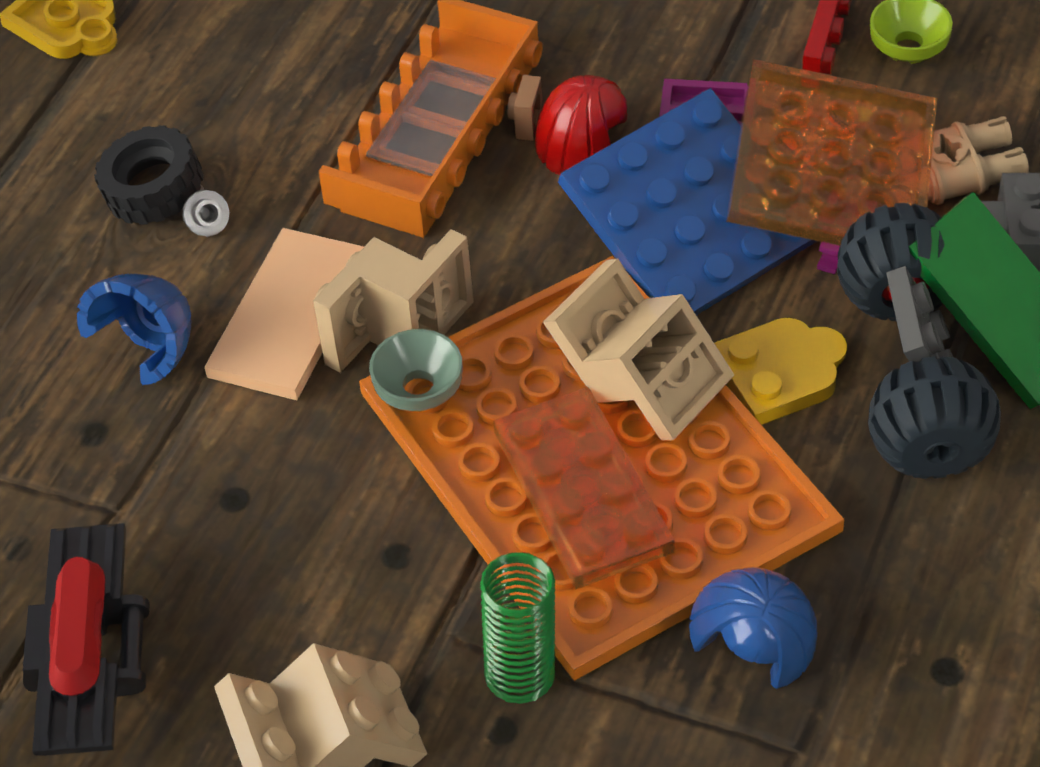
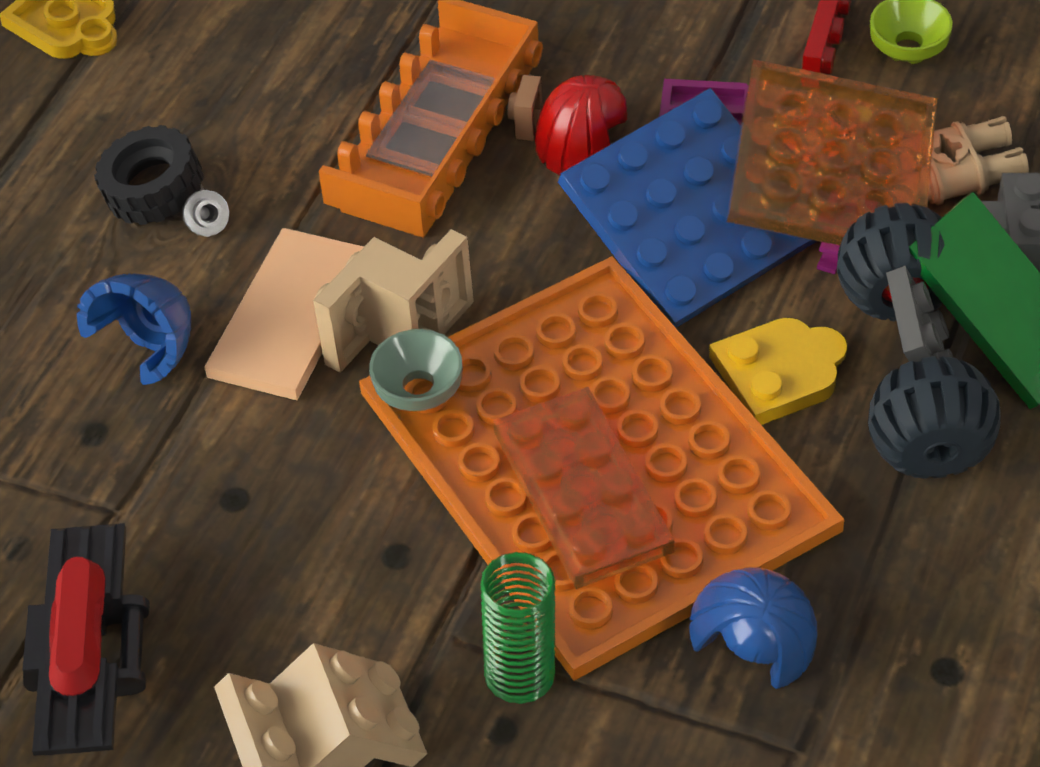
(639, 349): tan bracket -> none

